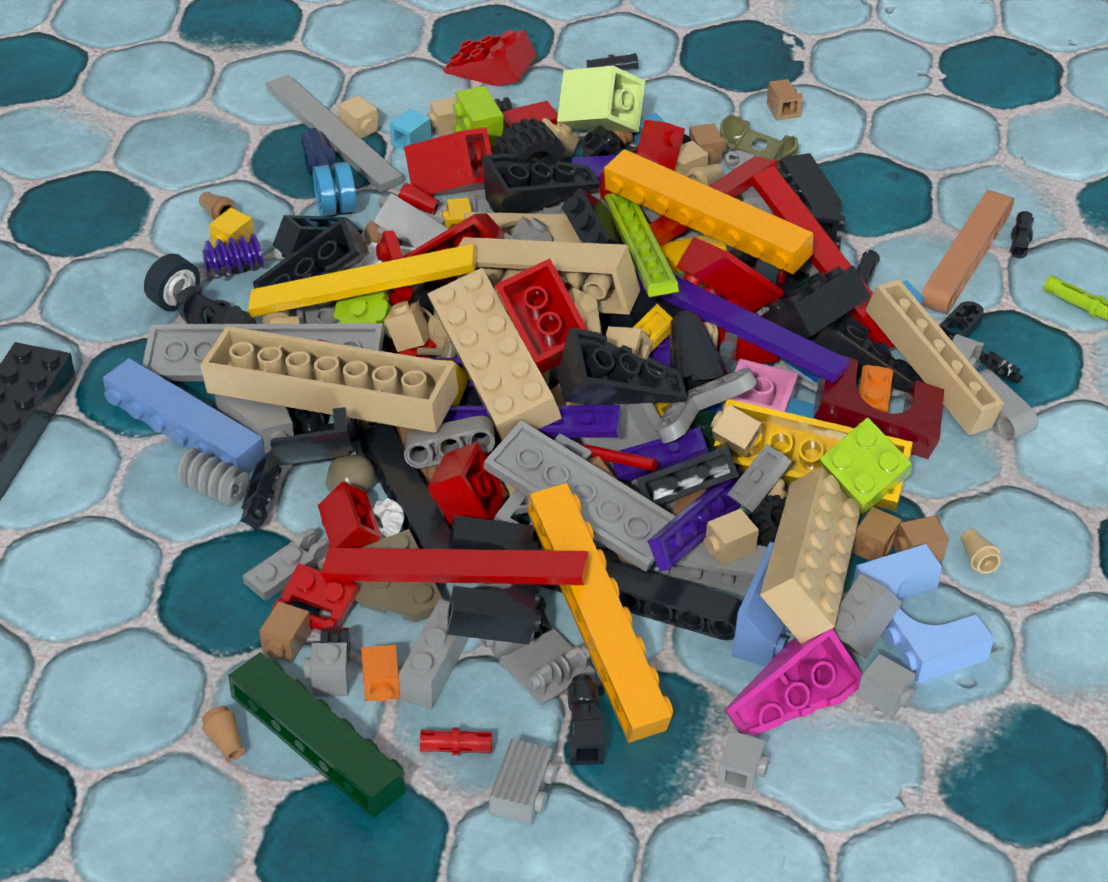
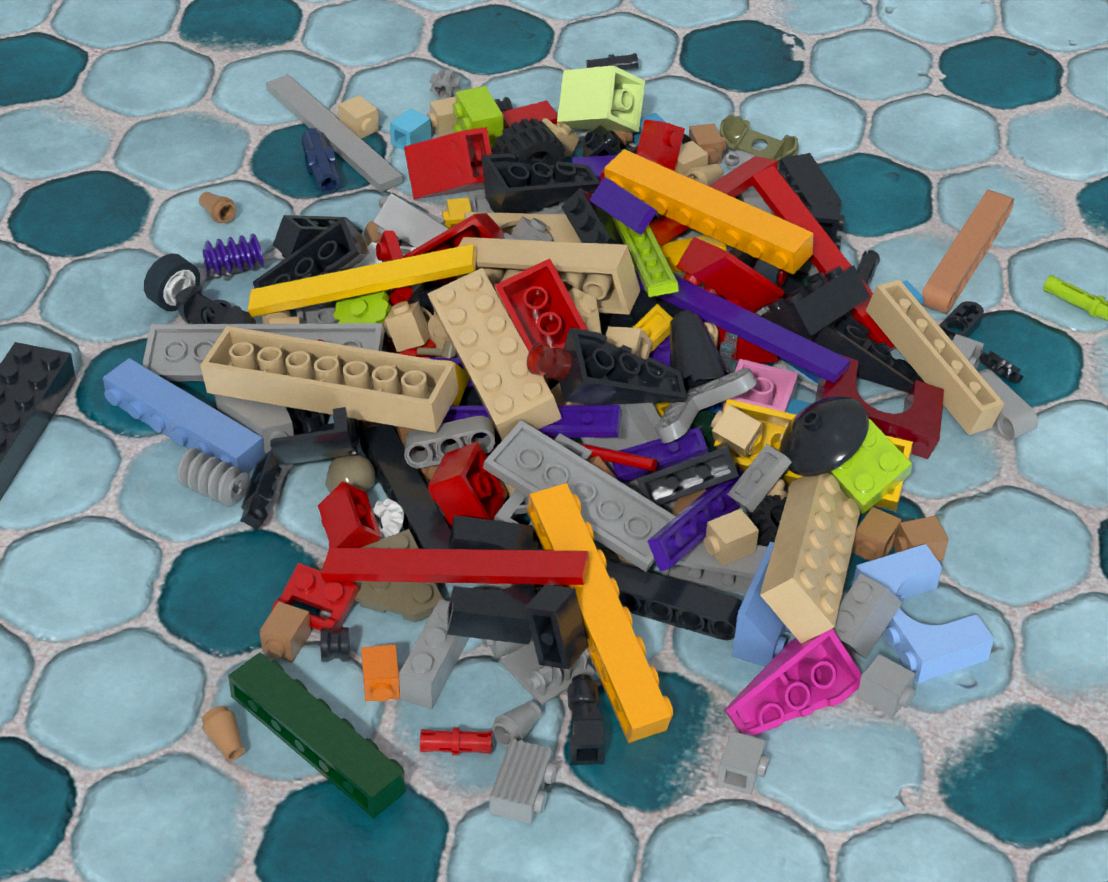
(230, 224): yellow brick -> none
(275, 572): light grey hinge -> none
(328, 669): light grey brick -> none
(334, 189): dark azure wheel -> none
(418, 198): red cone -> none
(445, 84): none -> light grey gear
(493, 58): red slope -> none
(516, 723): none -> light grey cone
(544, 361): none -> clear red wheel
(556, 626): none -> black brick
(623, 205): none -> dark purple tile
(784, 100): medium nougat brick -> none
(824, 435): none -> black dish
(876, 386): orange brick -> none
(981, 553): tan cone -> none
(1022, 234): black pin -> none

